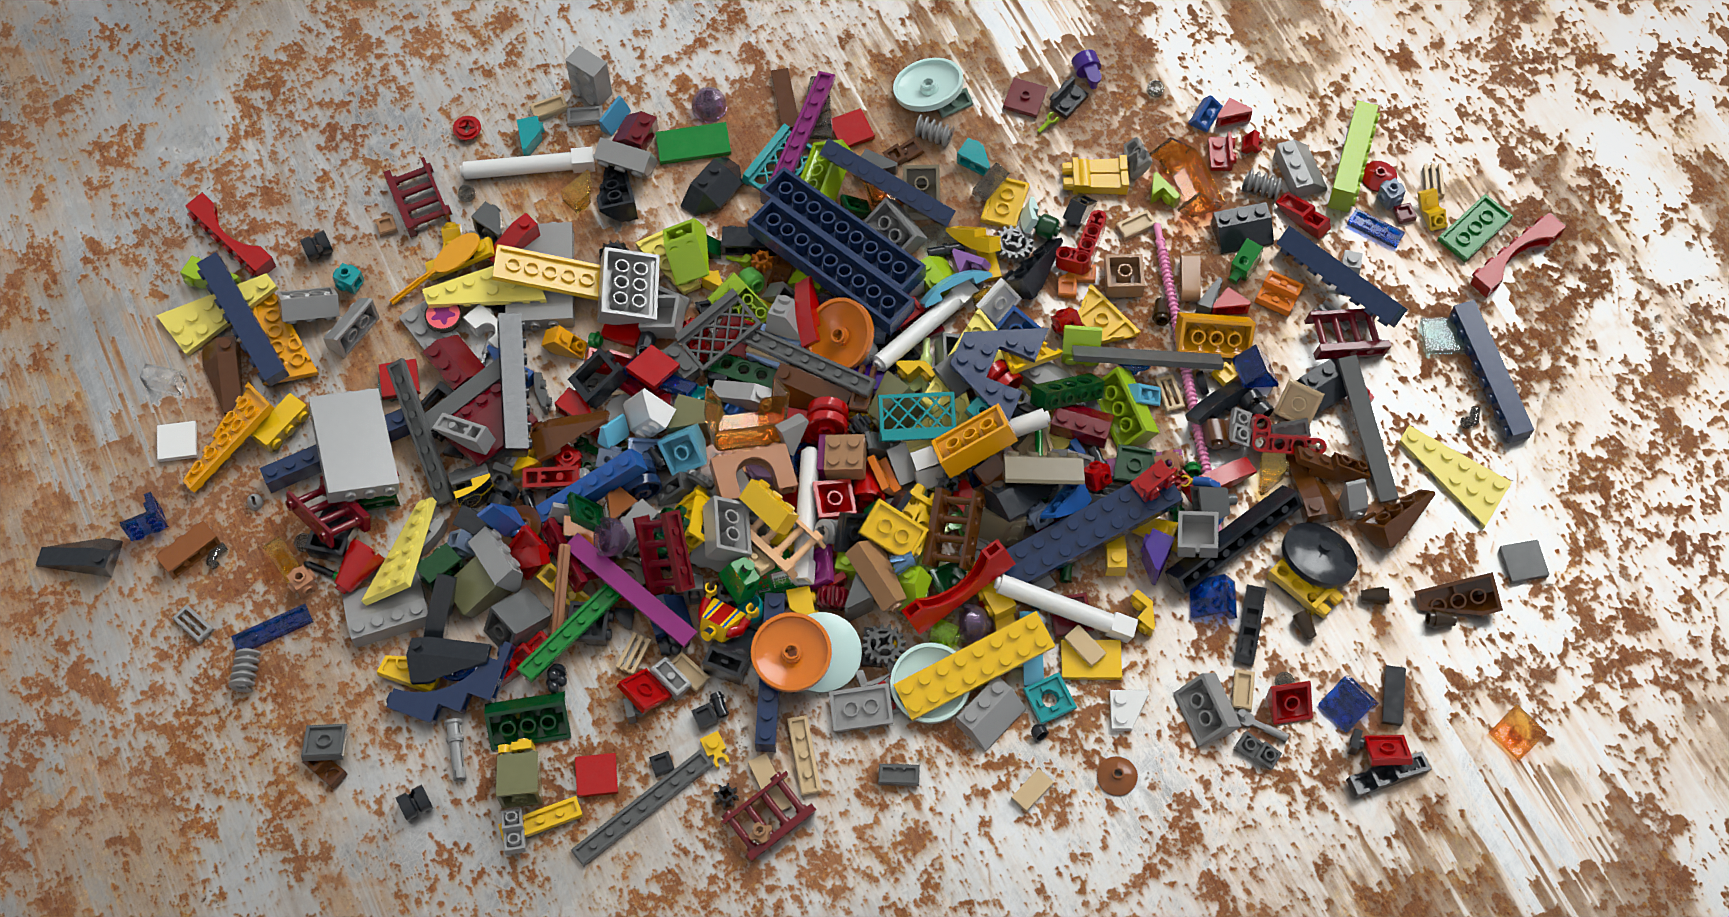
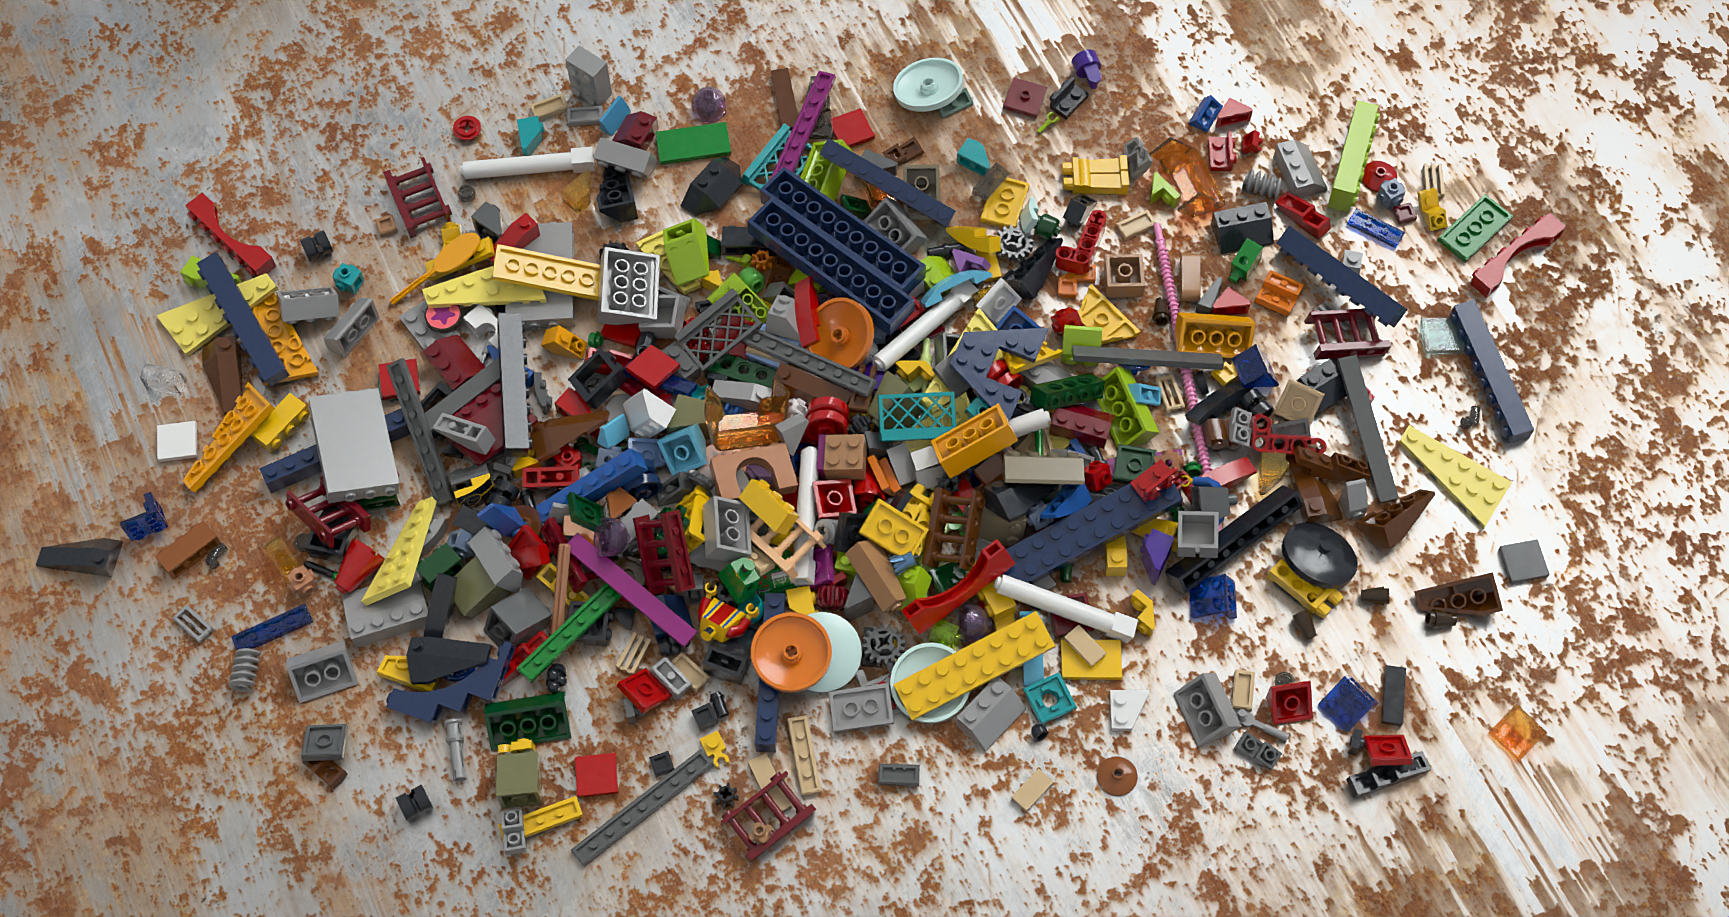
(259, 501): light grey hinge -> none
(321, 671): none -> light grey slope
(657, 457): black pin -> none
(795, 407): none -> white gear
(933, 131): light grey piece -> none
(1155, 88): clear smoke plate -> none
(1250, 624): black slope -> none

